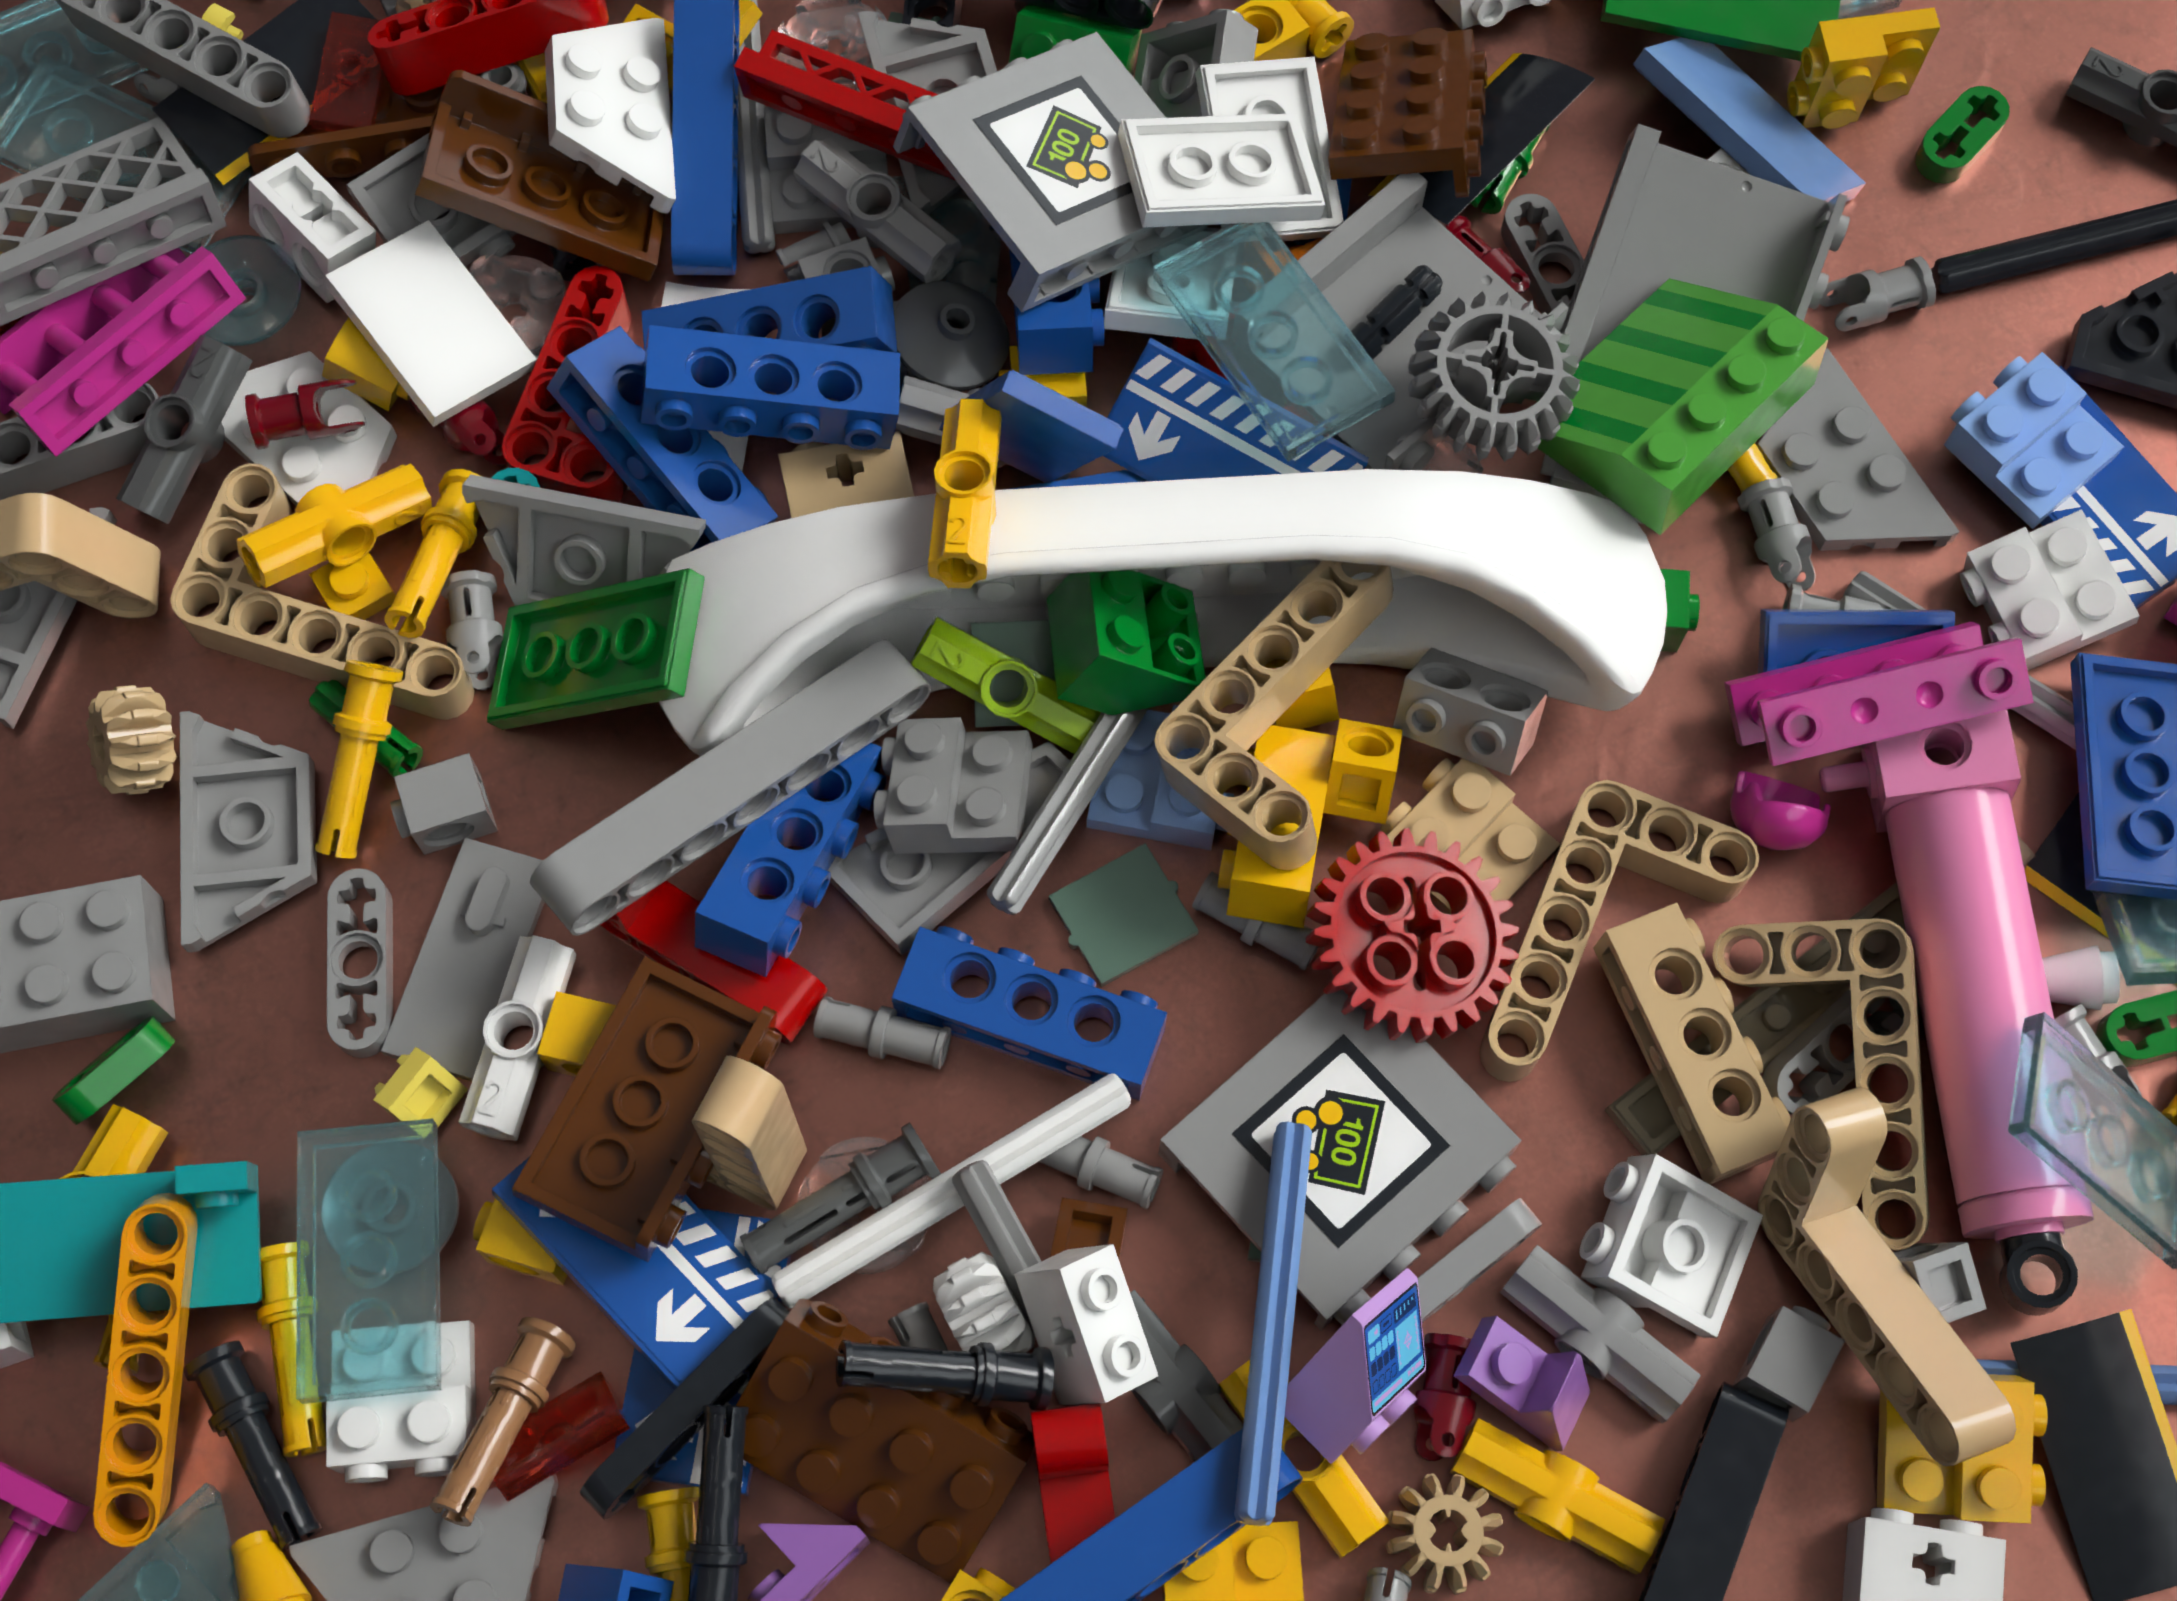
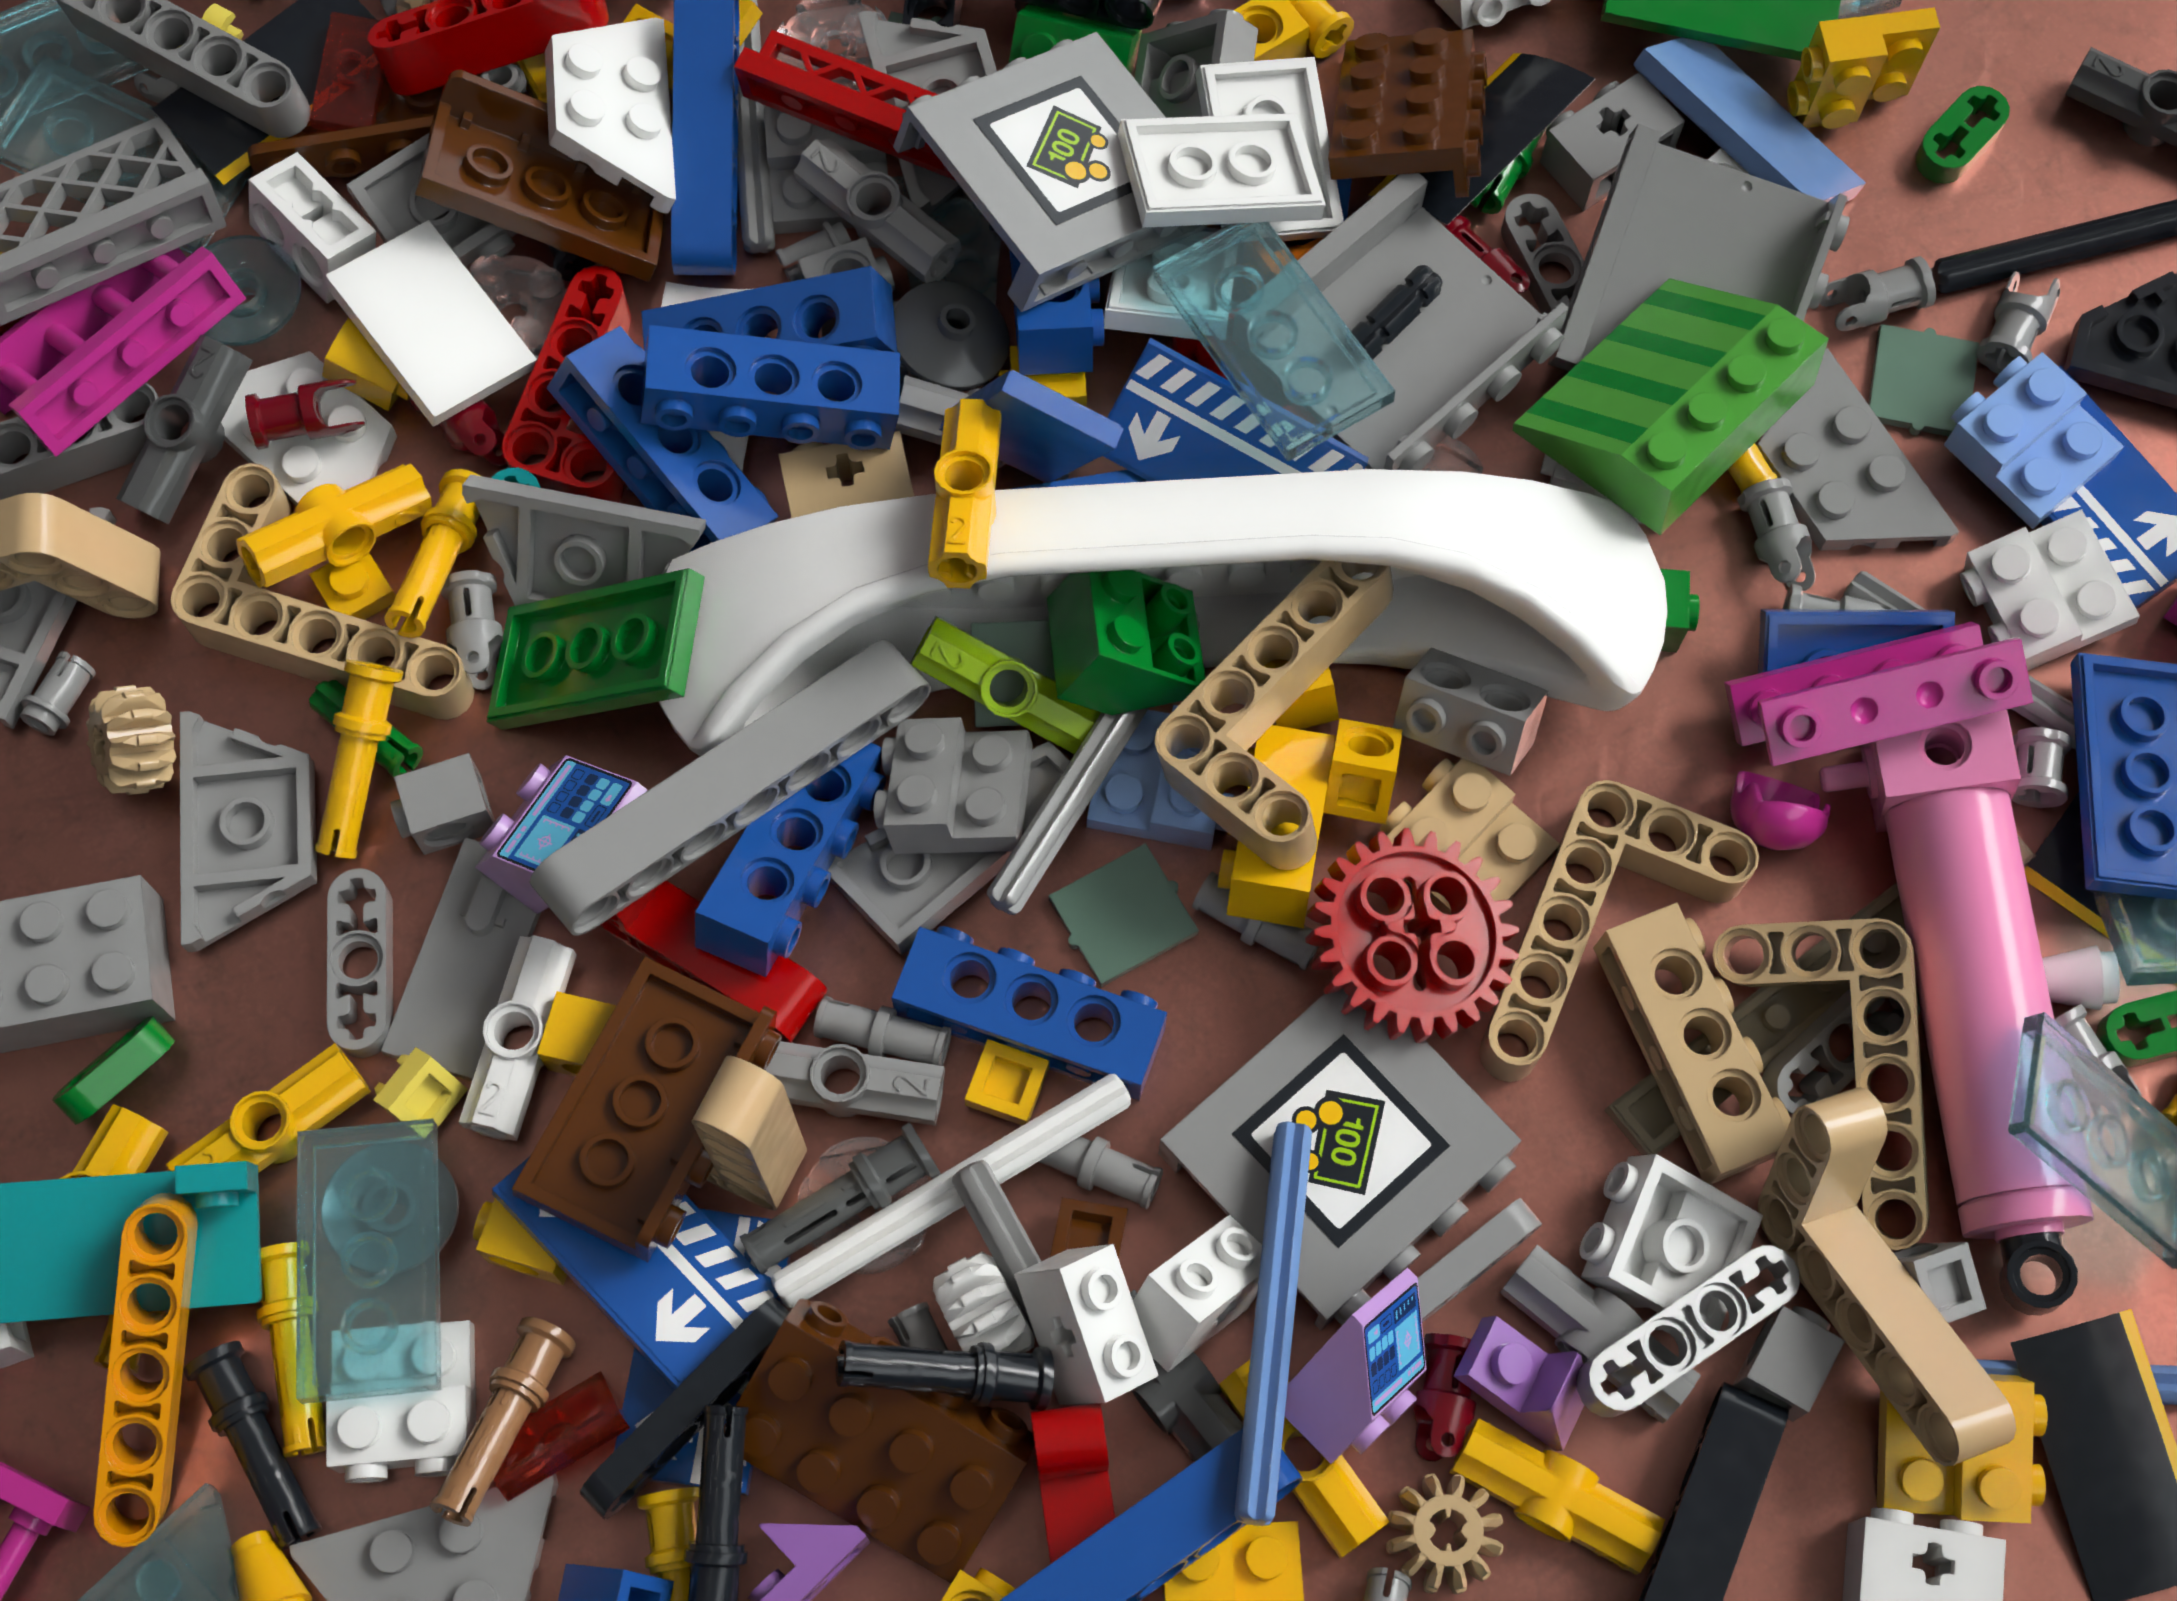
(57, 694): none -> light grey pin
(304, 1100): none -> yellow piece
(555, 810): none -> slope
(885, 1087): none -> light grey piece
(1007, 1082): none -> yellow plate
(1198, 1291): none -> white brick
(1538, 374): light grey gear -> none
(1588, 144): none -> light grey brick
(1691, 1333): none -> beam
(1921, 379): none -> sand green piece
(2017, 324): none -> light grey piece
(2041, 767): none -> light grey bush

